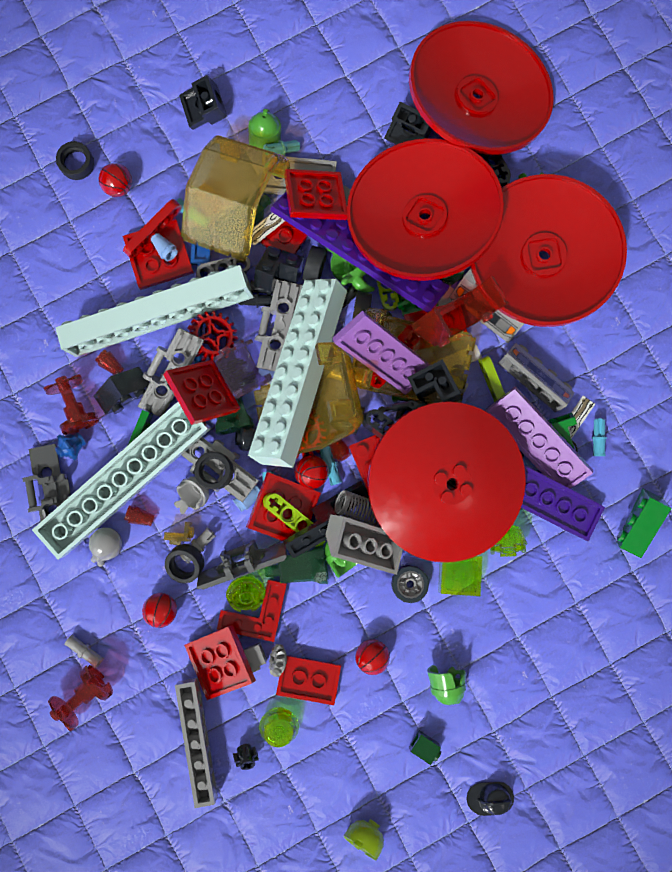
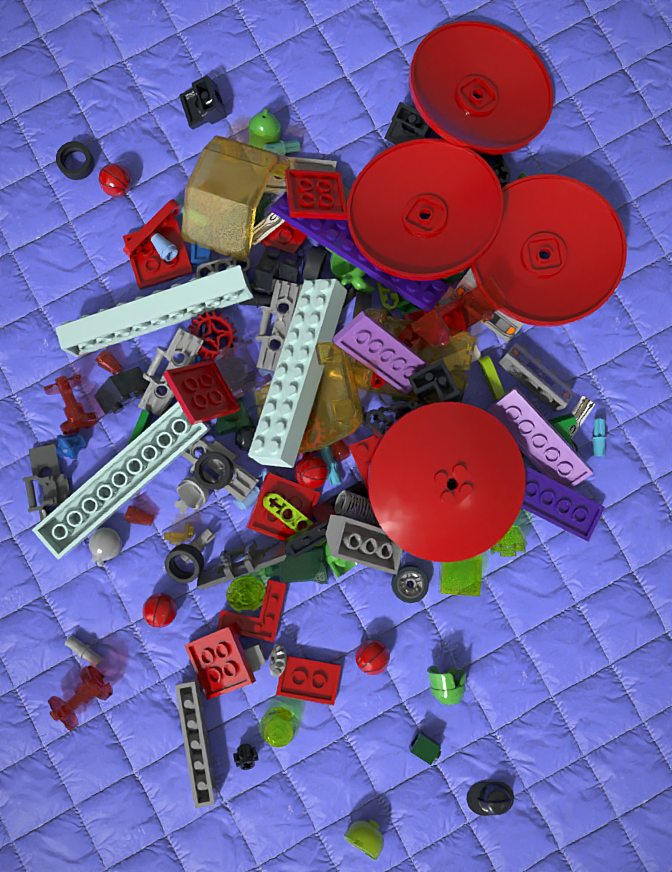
(643, 523): green wedge -> none

